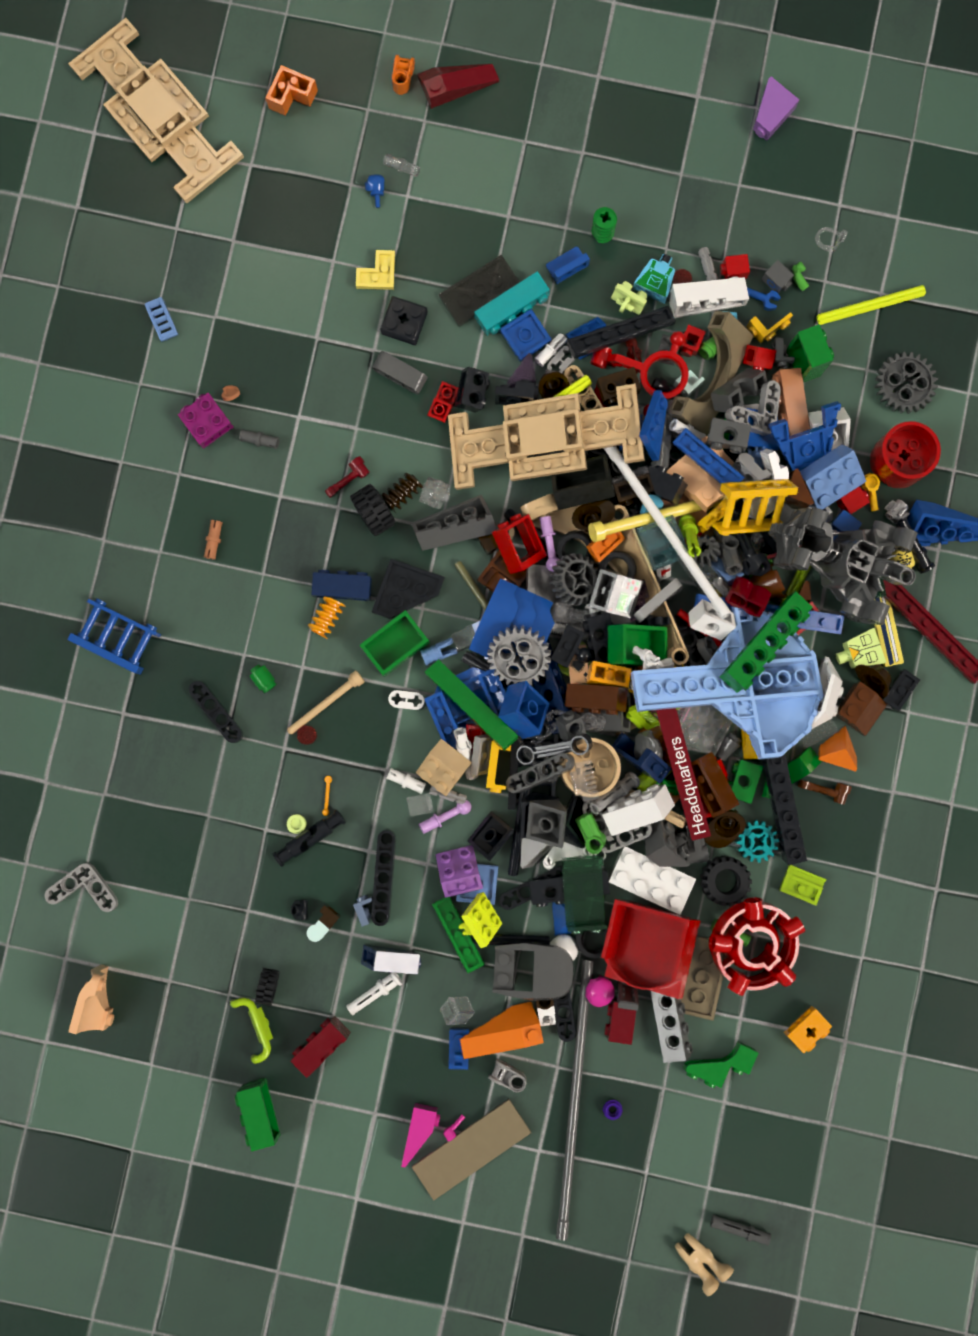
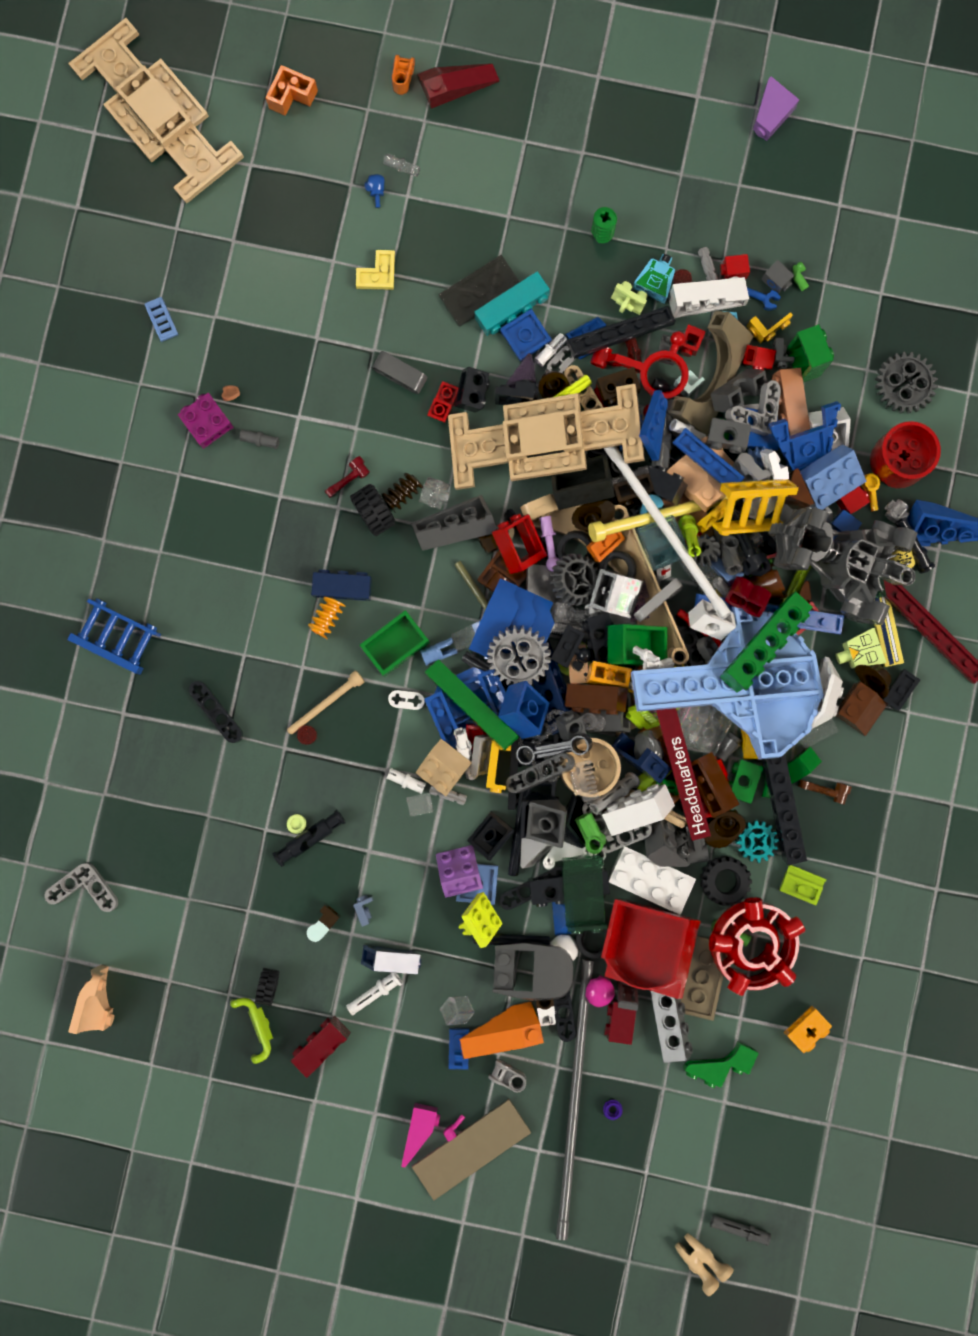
(213, 539): nougat pin -> none
(257, 1114): green piece -> none
(262, 678): green brick -> none
(299, 909): black plate -> none
(328, 779): light orange hinge -> none
(381, 886): black beam -> none
(405, 589): black plate -> none
(409, 331): black brick -> none
(435, 821): lavender pin -> none
(462, 943): green tile -> none
(567, 264): blue panel -> none
(651, 620): black plate -> none
(708, 349): bright green cone -> none
(839, 751): orange slope -> none
(842, 235): clear piece -> none
(871, 304): neon yellow axle -> none

